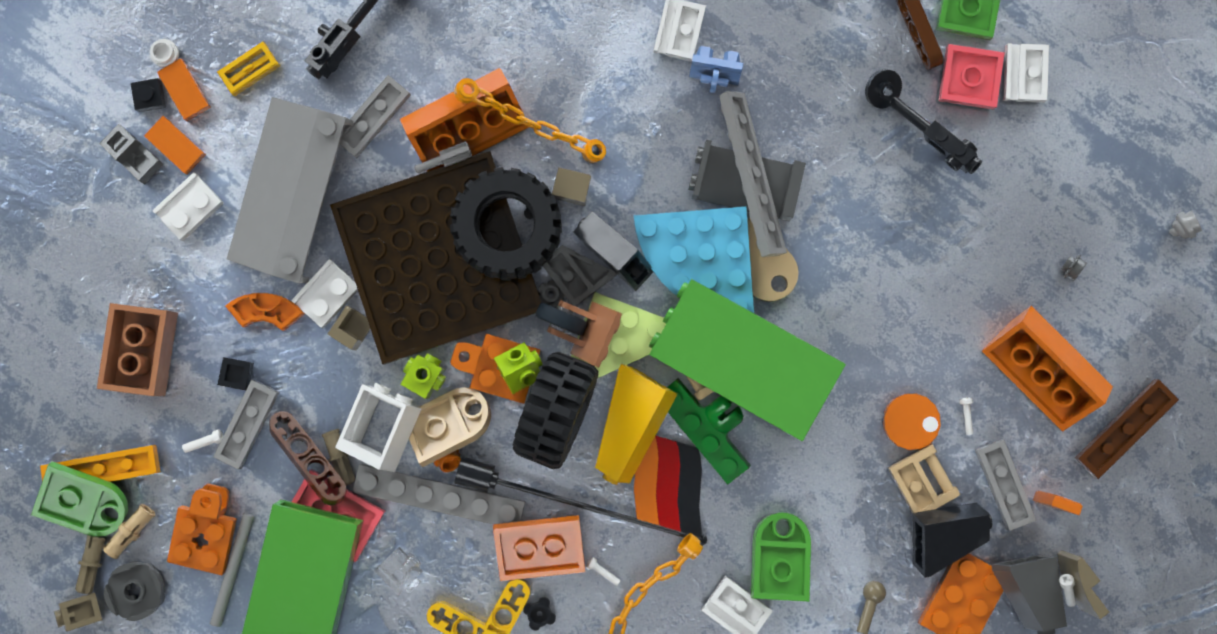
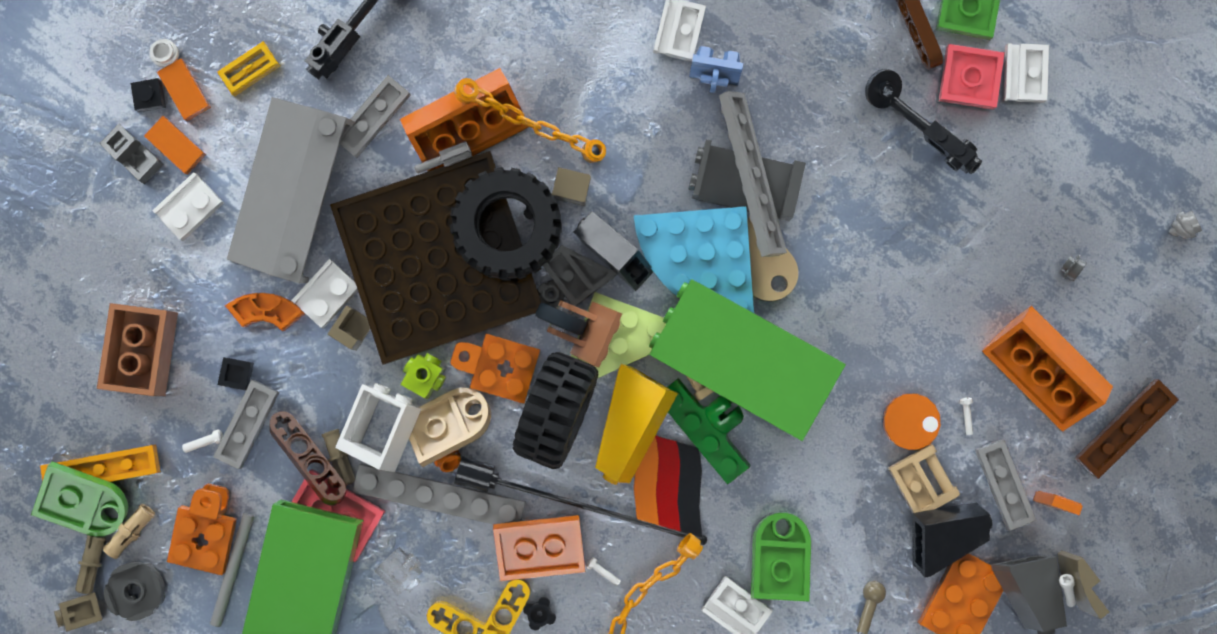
(519, 367): lime brick -> none

